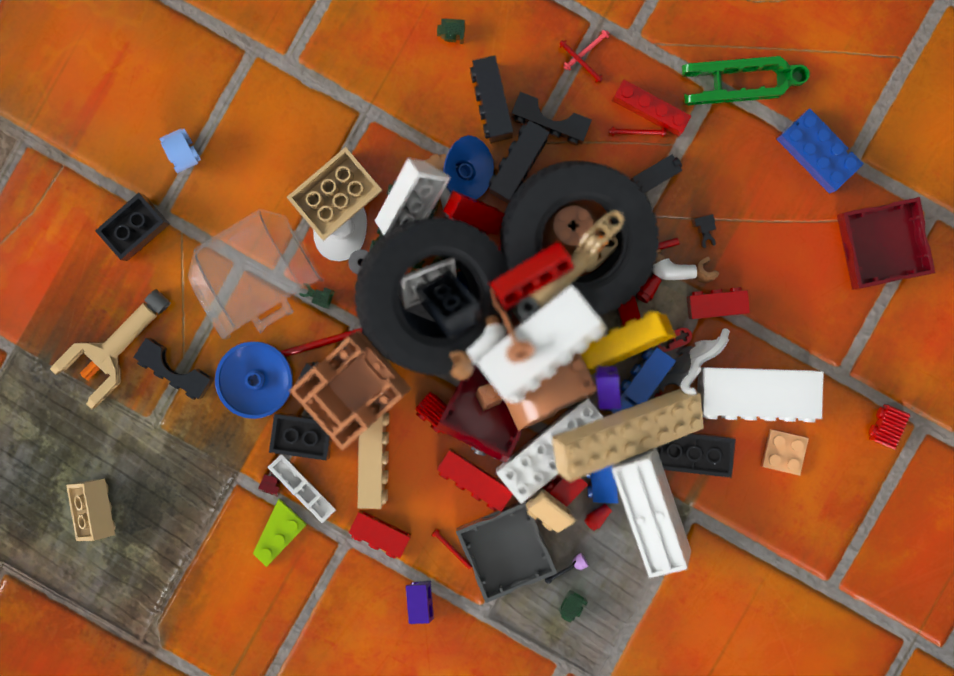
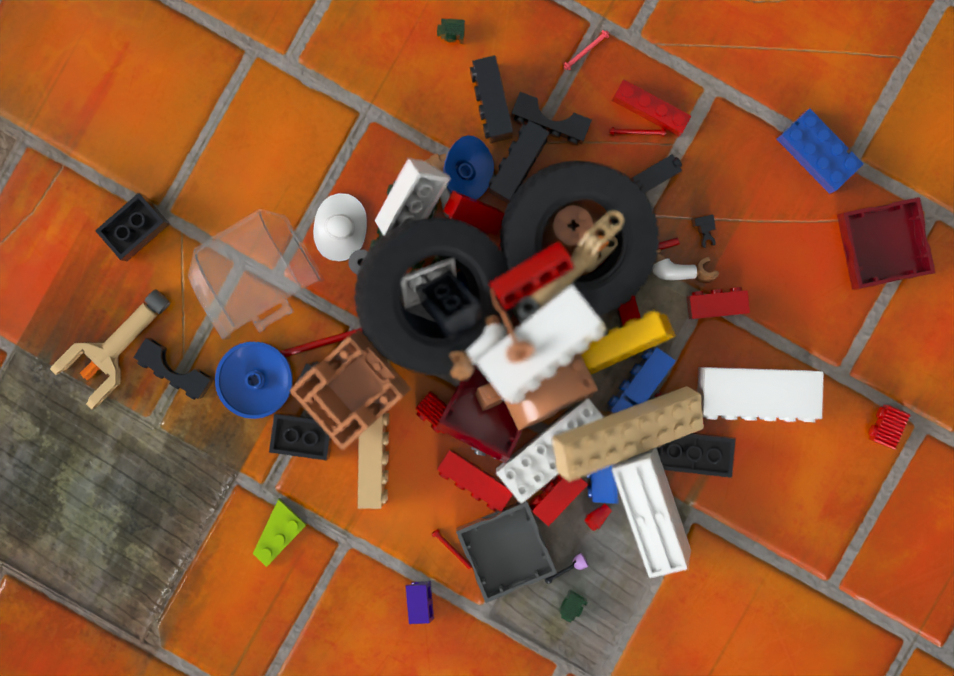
(91, 510): tan slope -> none
(179, 151): light blue brick -> none
(269, 485): dark red piece -> none
(301, 488): white slope -> none
(320, 298): clear green piece -> none
(334, 194): tan slope -> none
(379, 534): red brick -> none
(549, 510): tan slope -> none
(598, 78): red axle -> none
(608, 388): dark purple hinge -> none
(649, 289): red cone -> none
(677, 343): red beam -> none
(689, 364): white piece -> none
(784, 452): light nougat plate -> none
(786, 74): green piece -> none

